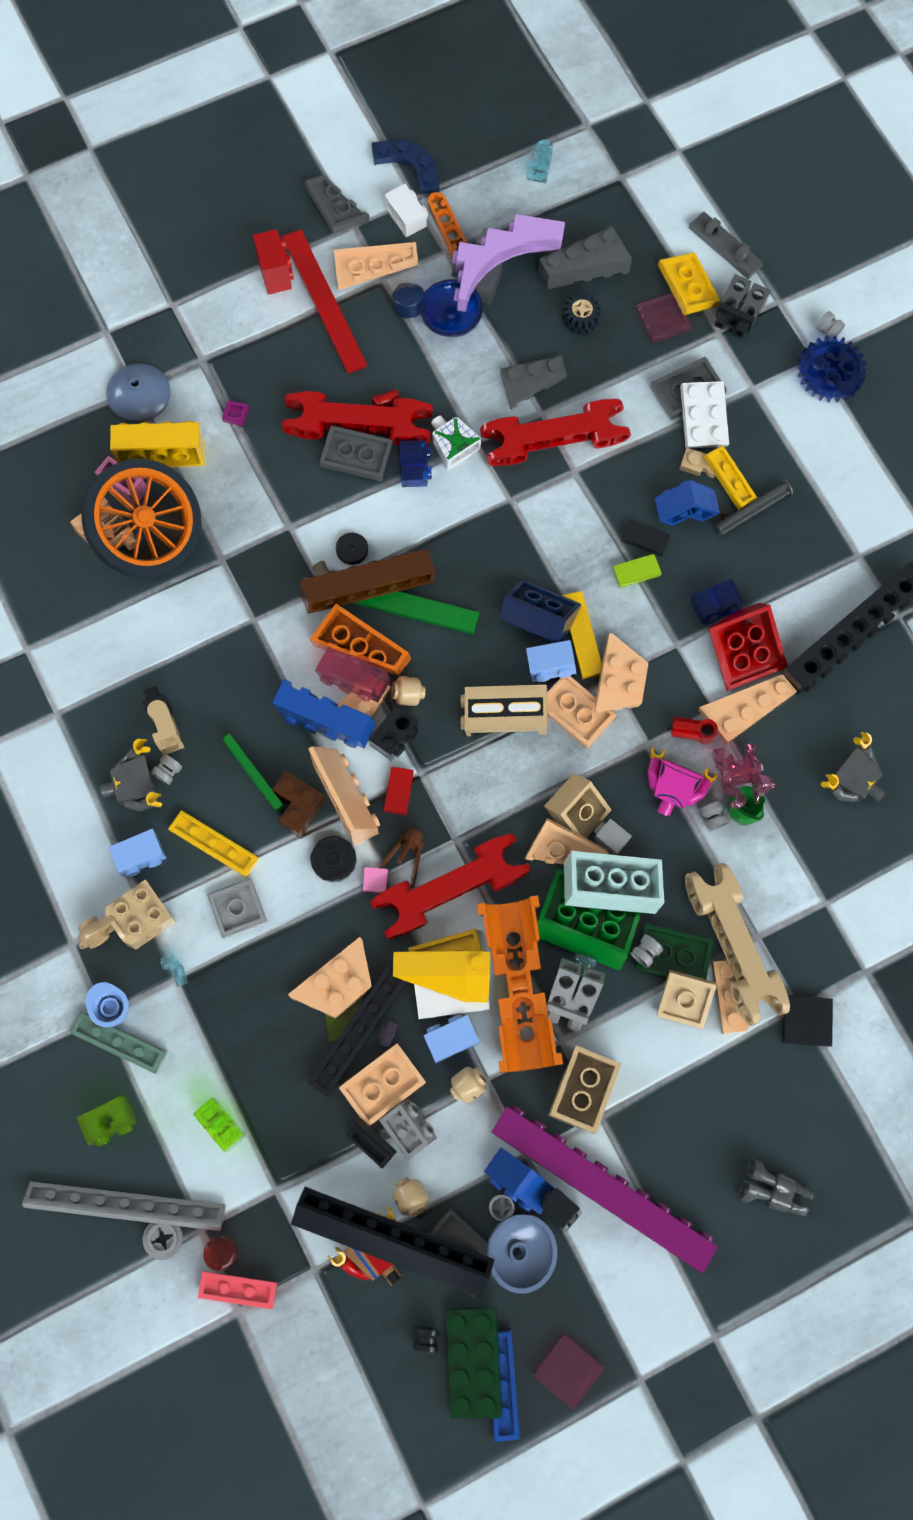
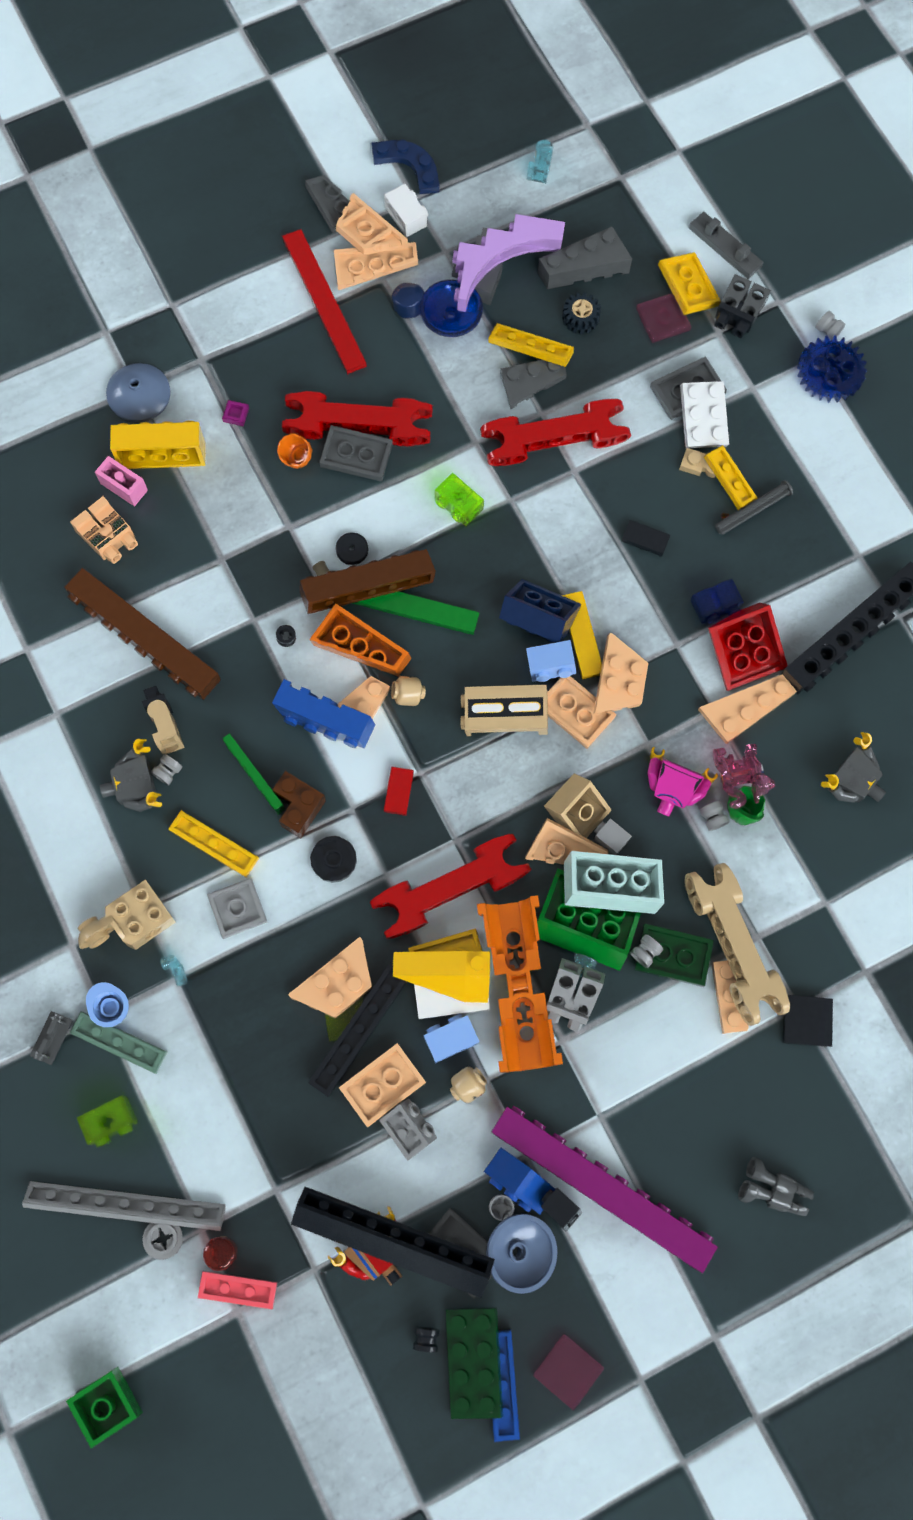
(51, 1038): none -> dark grey hinge
(104, 1407): none -> green brick
(137, 853): light blue brick -> none
(141, 518): wheel -> none
(142, 633): none -> reddish brown brick
(219, 1124): clear neon green brick -> none
(273, 261): red brick -> none
(286, 628): none -> black bush
(294, 451): none -> orange hair
(344, 793): light nougat slope -> none
(352, 675): clear pink brick -> none
(367, 229): none -> light nougat wing
(371, 1143): black tile -> none
(375, 880): bright pink tile -> none
(385, 399): red pin -> none
(387, 1034): clear purple plate -> none
(389, 730): black brick -> none
(410, 841): reddish brown plant -> none
(410, 1197): tan head -> none
(414, 463): clear blue brick -> none
(445, 228): orange beam -> none
(454, 441): white torso -> none
(455, 489): none -> clear neon green brick
(531, 344): none -> yellow tile
(584, 1089): tan brick -> none
(636, 571): lime tile -> none
(686, 502): blue brick -> none
(686, 999): tan plate -> none
(691, 729): red piece -> none

